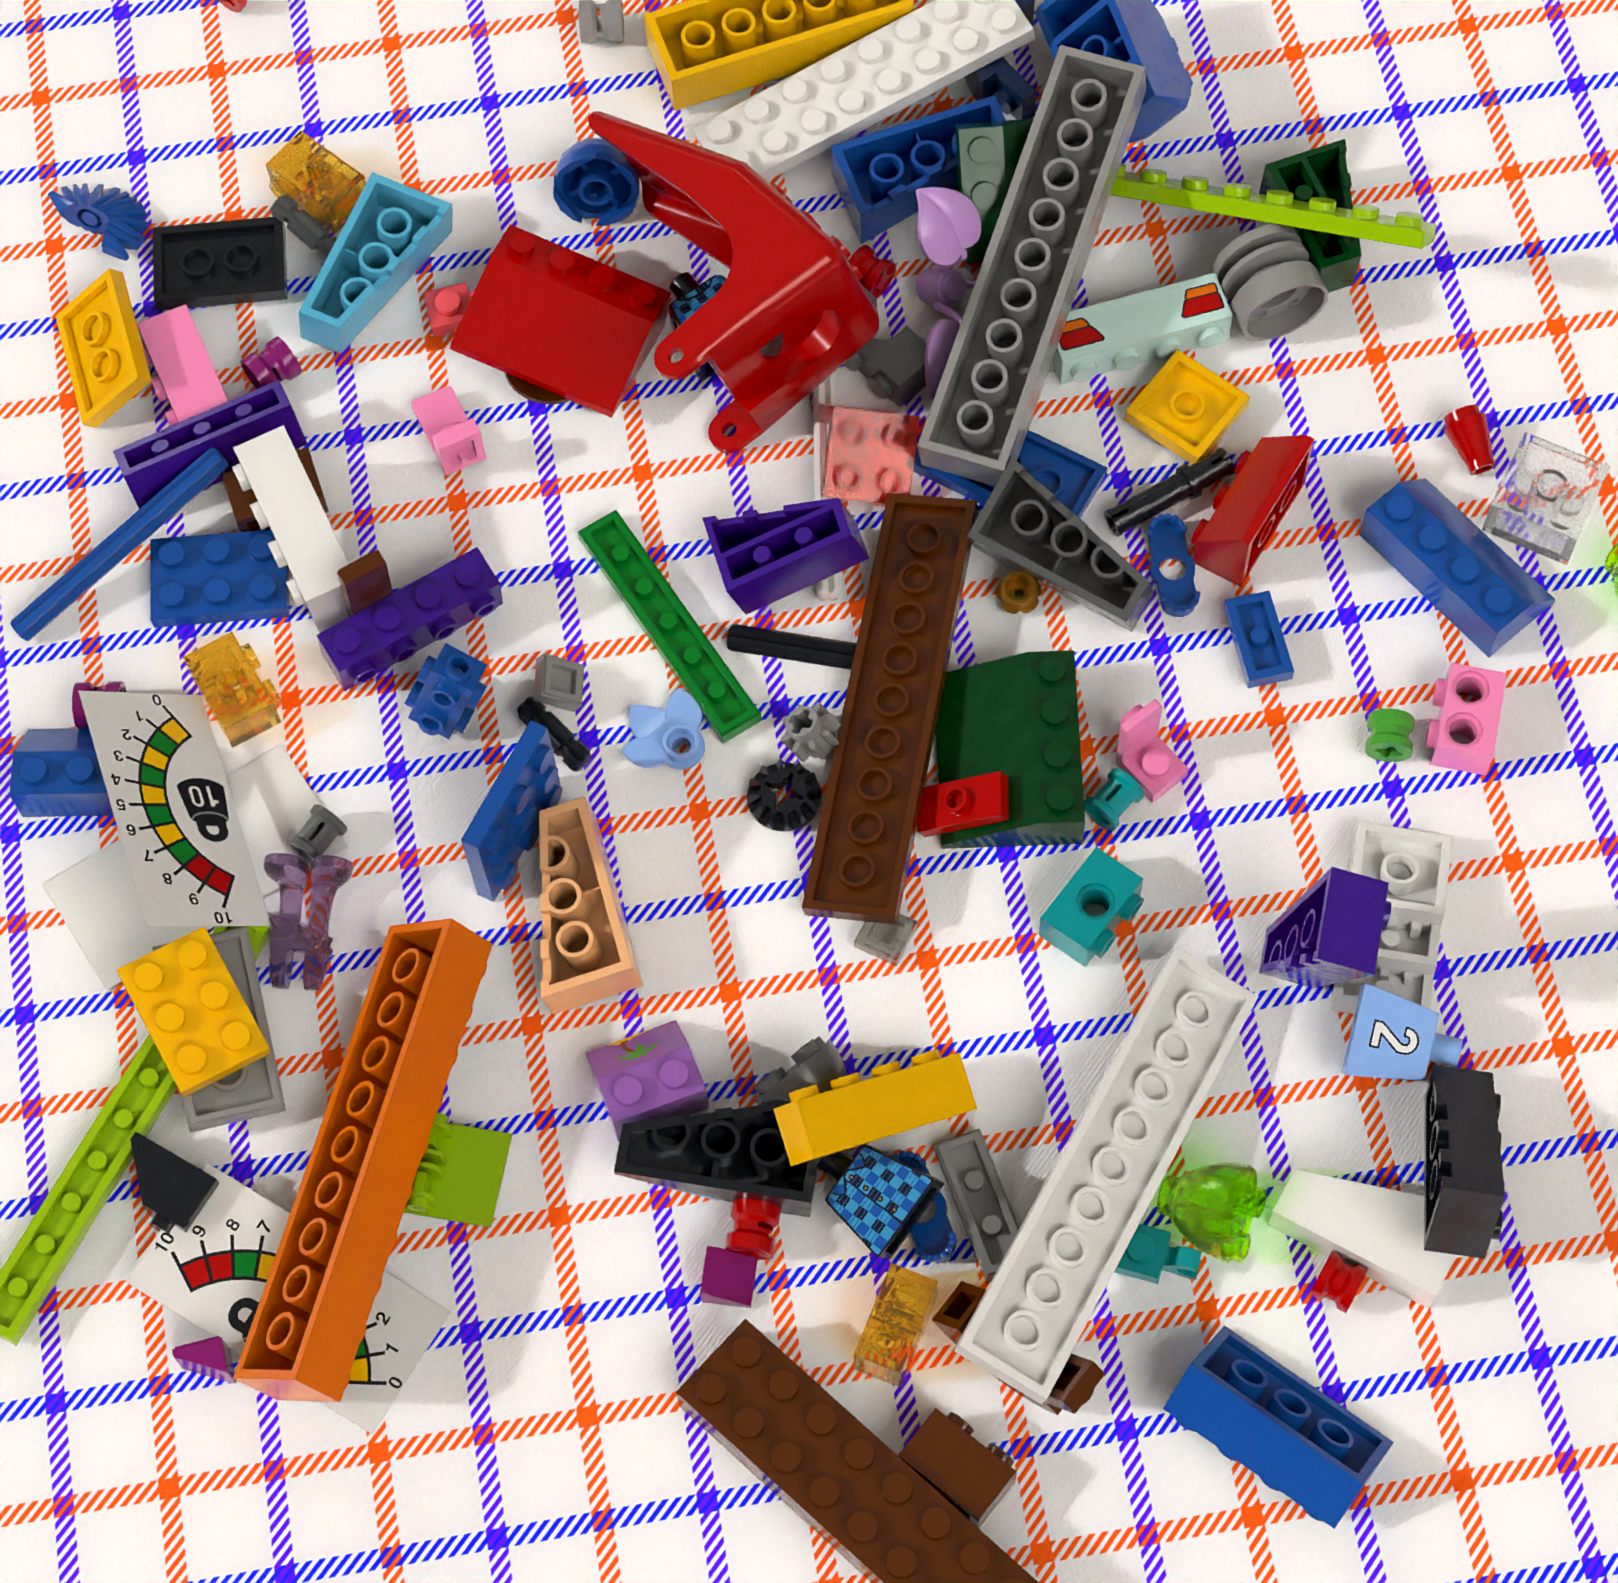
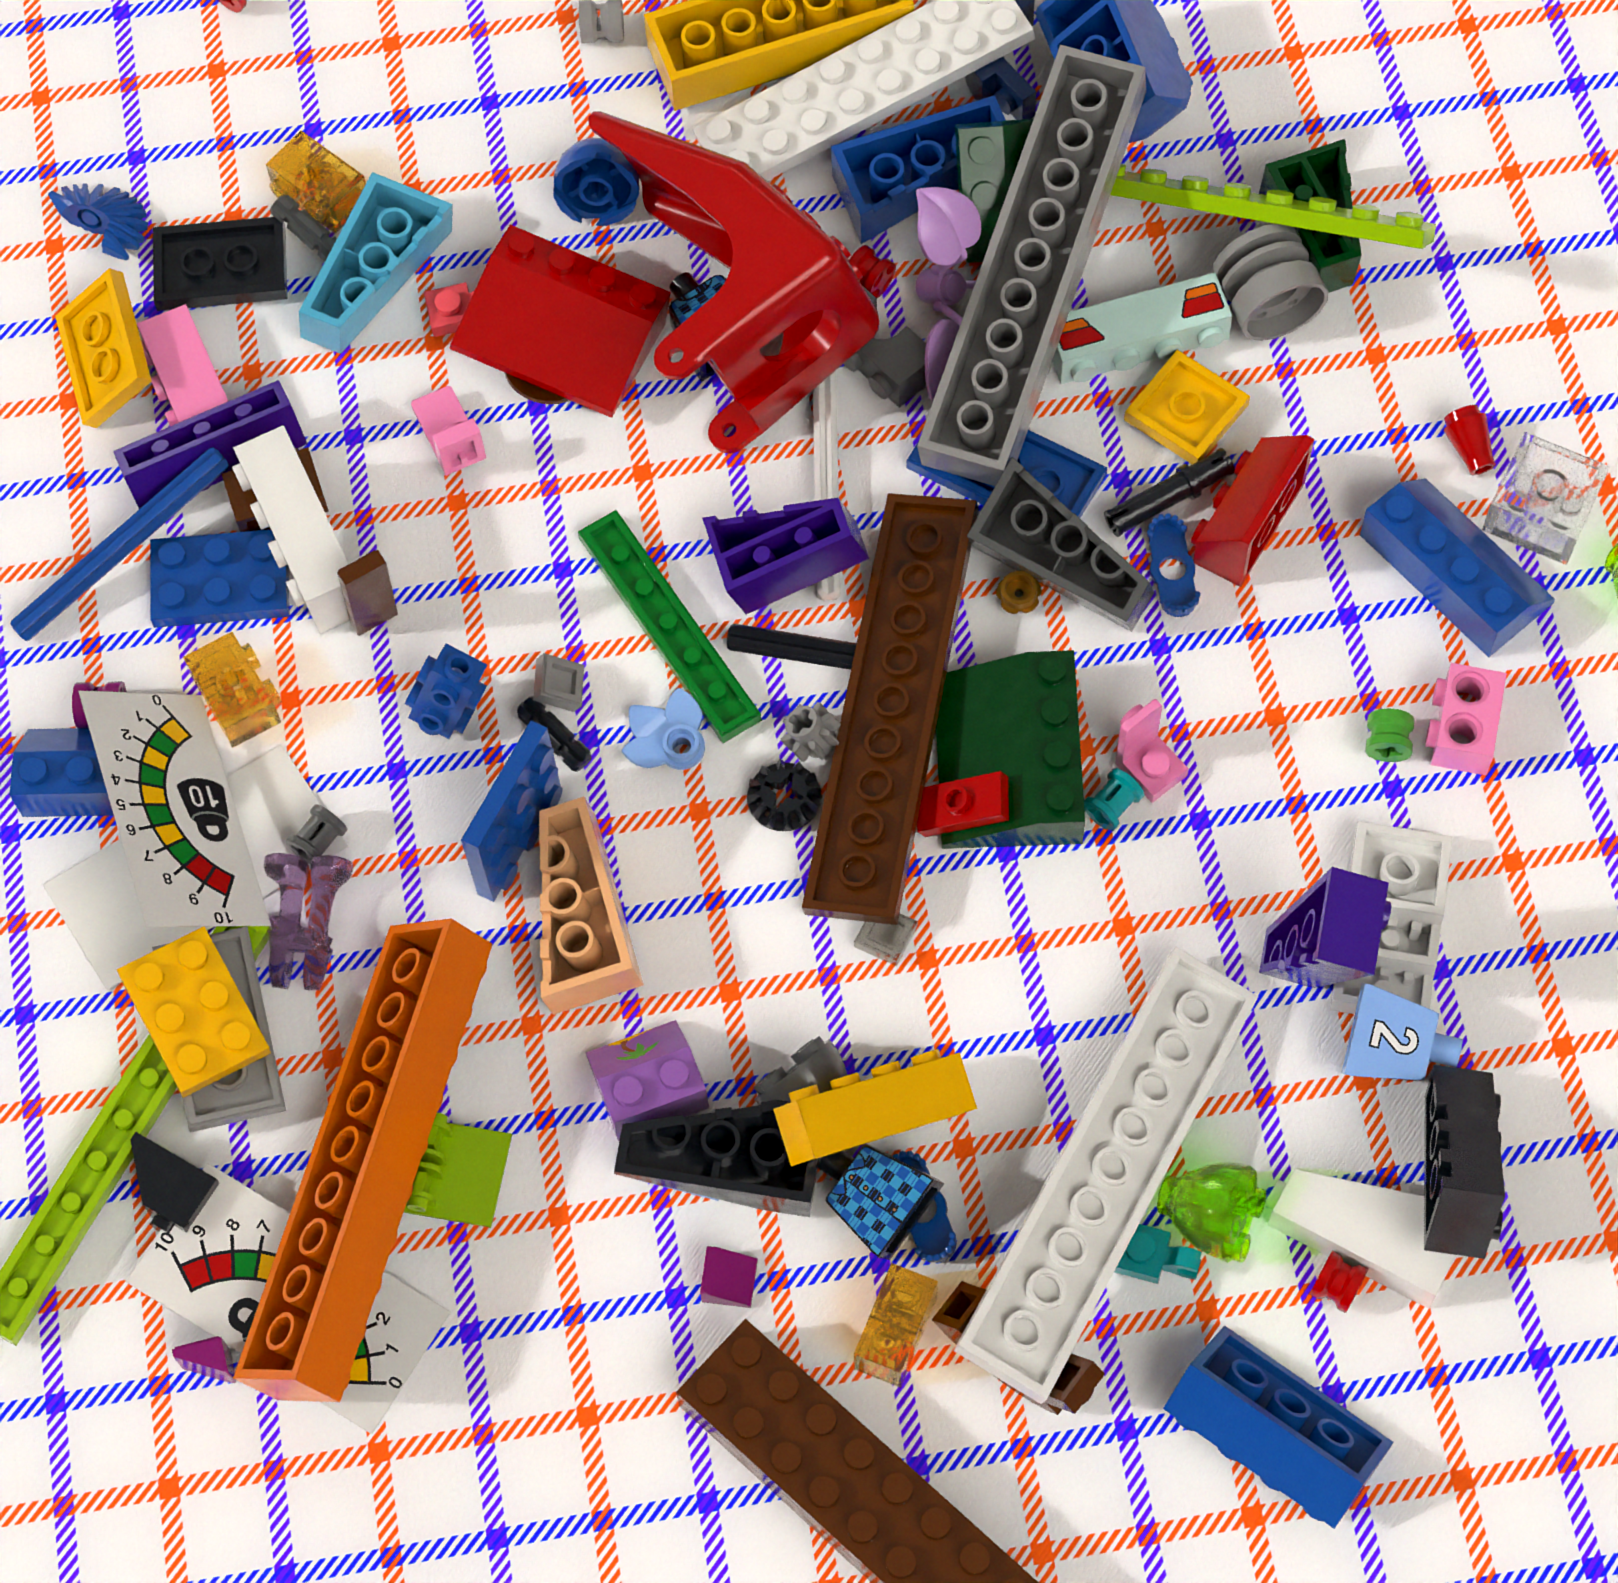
(271, 364): magenta wheel -> none
(410, 619): dark purple brick -> none
(753, 1228): red wheel -> none
(867, 453): clear red bracket -> none
(959, 1465): reddish brown brick -> none
(978, 1198): light grey tile -> none
(1099, 882): teal brick -> none
(1258, 639): blue plate -> none

